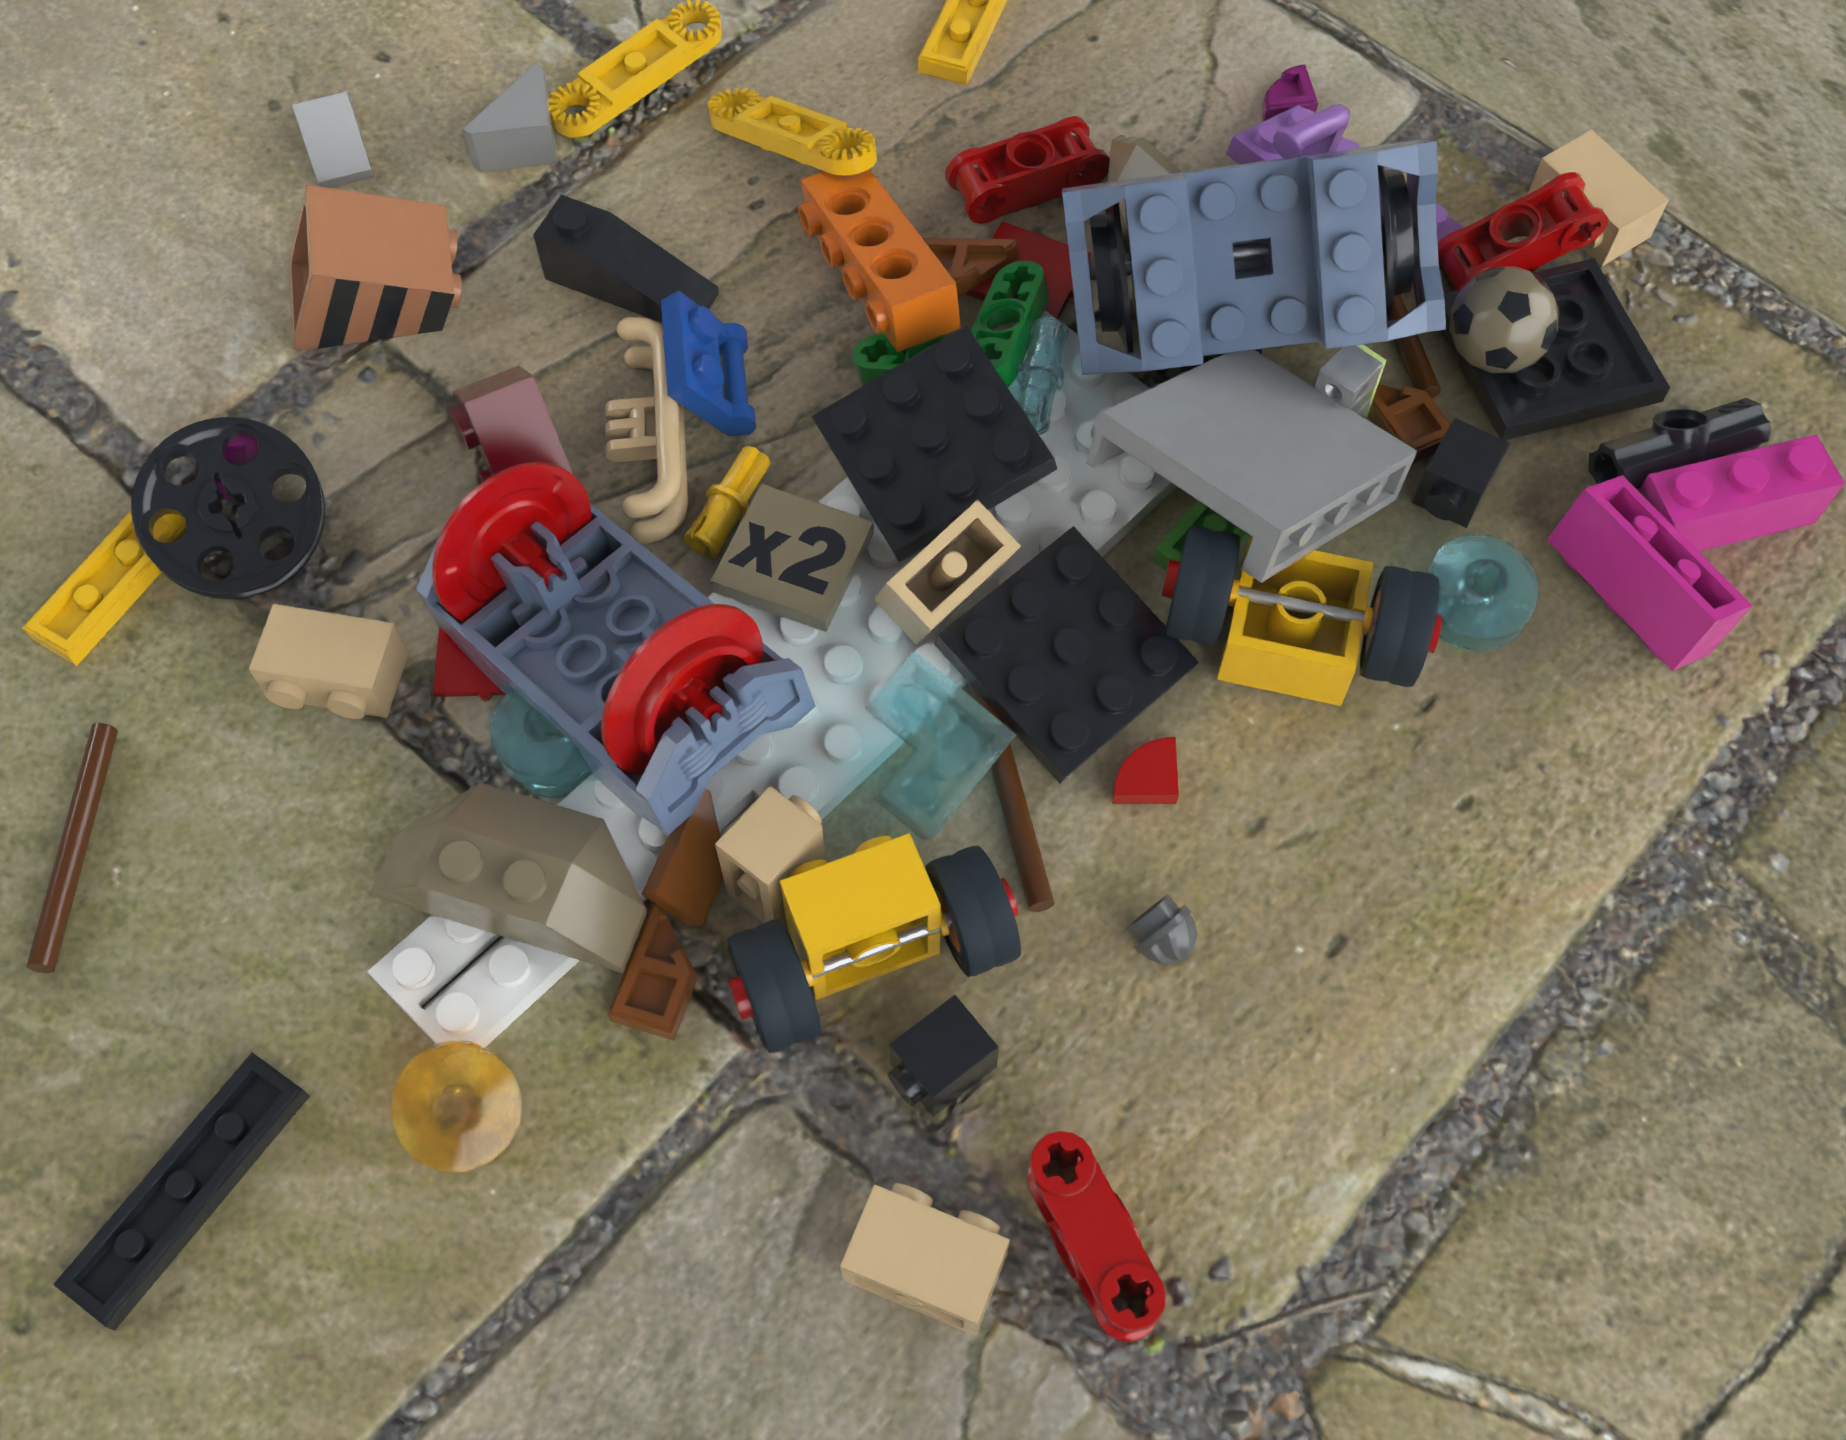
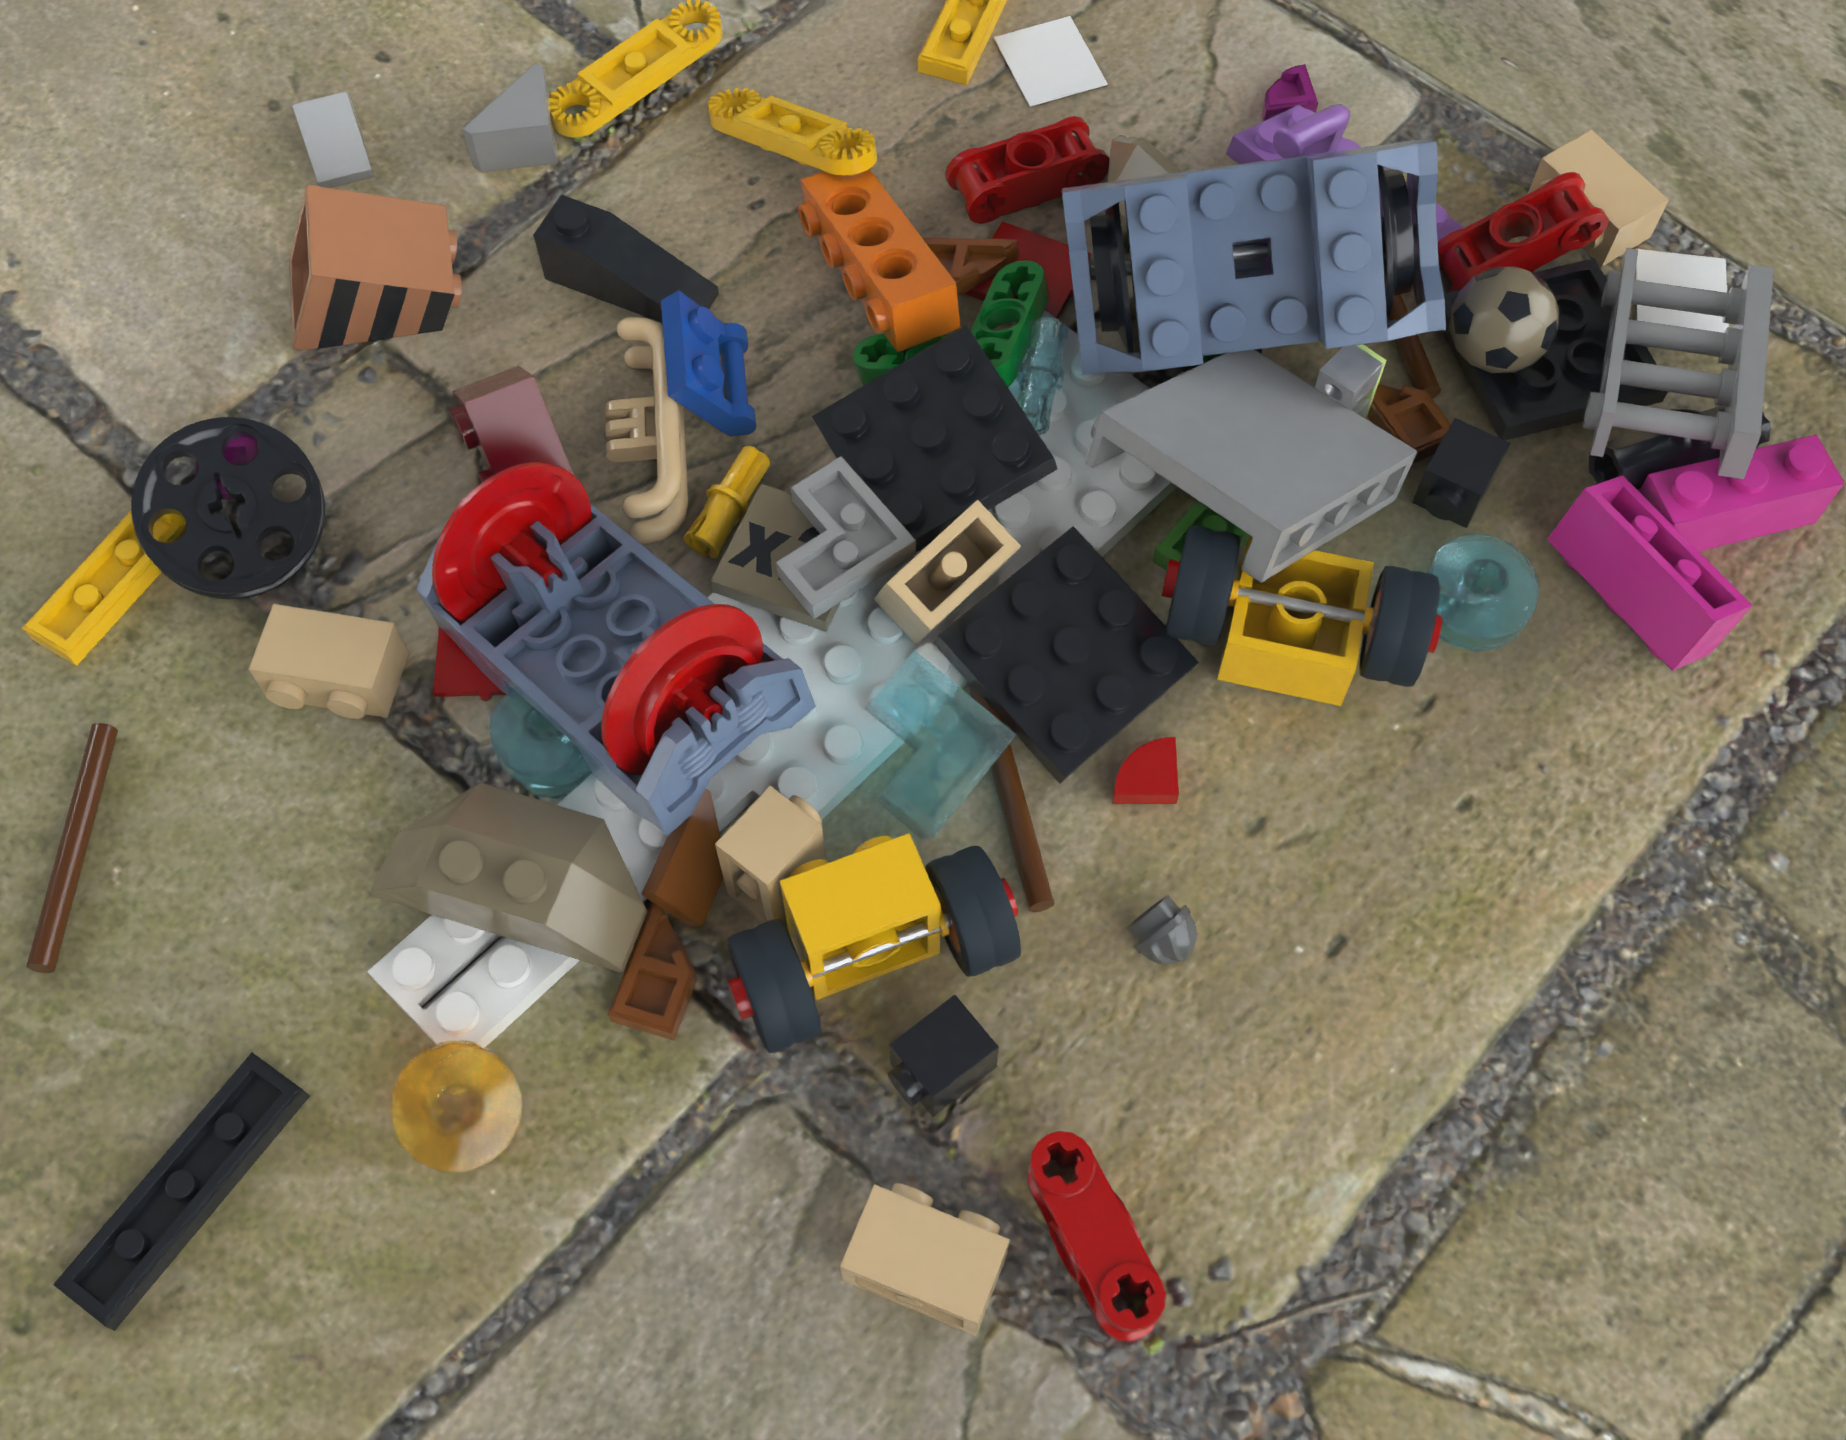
(855, 540): none -> light grey plate
(1050, 61): none -> white sticker
(1683, 271): none -> white sticker
(1736, 388): none -> light grey fence

